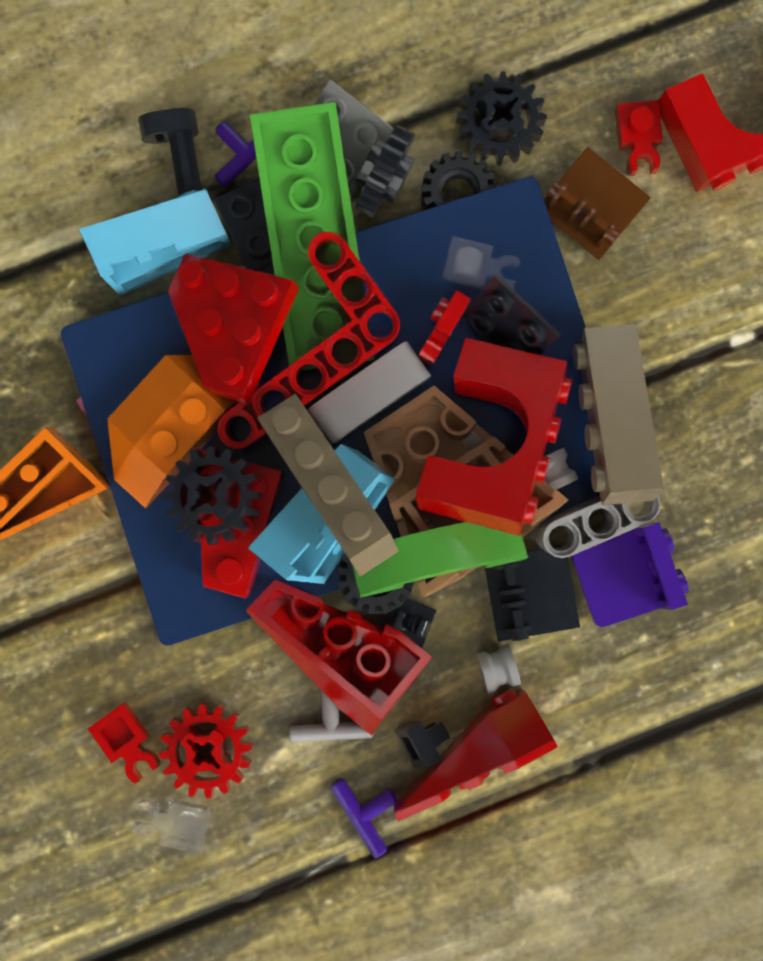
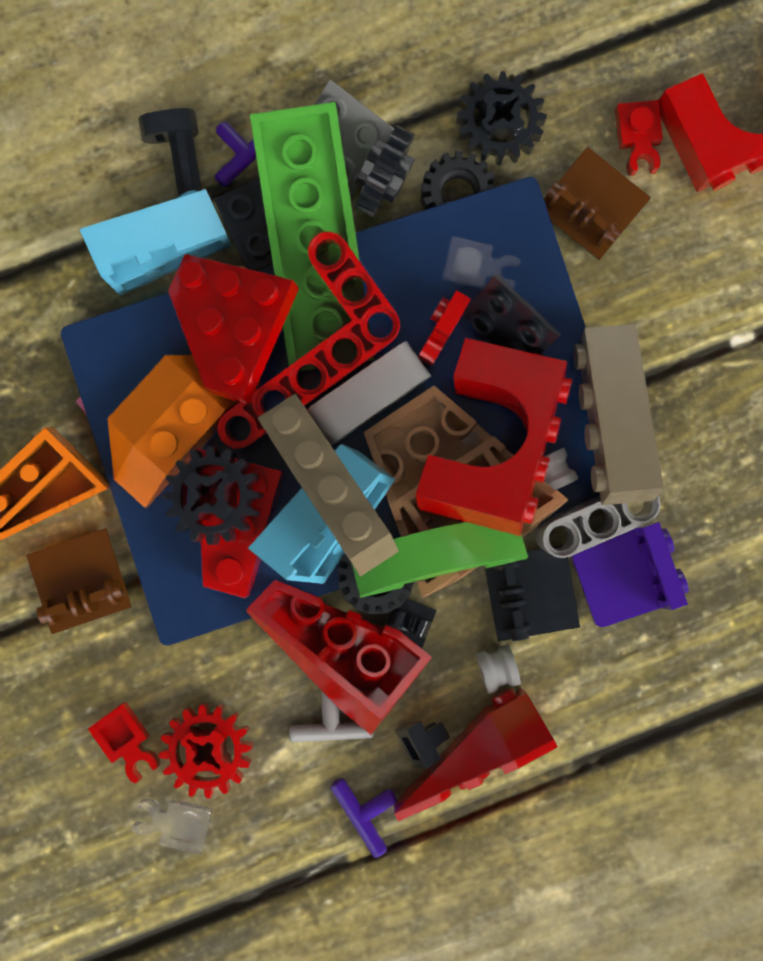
(78, 581): none -> reddish brown hinge

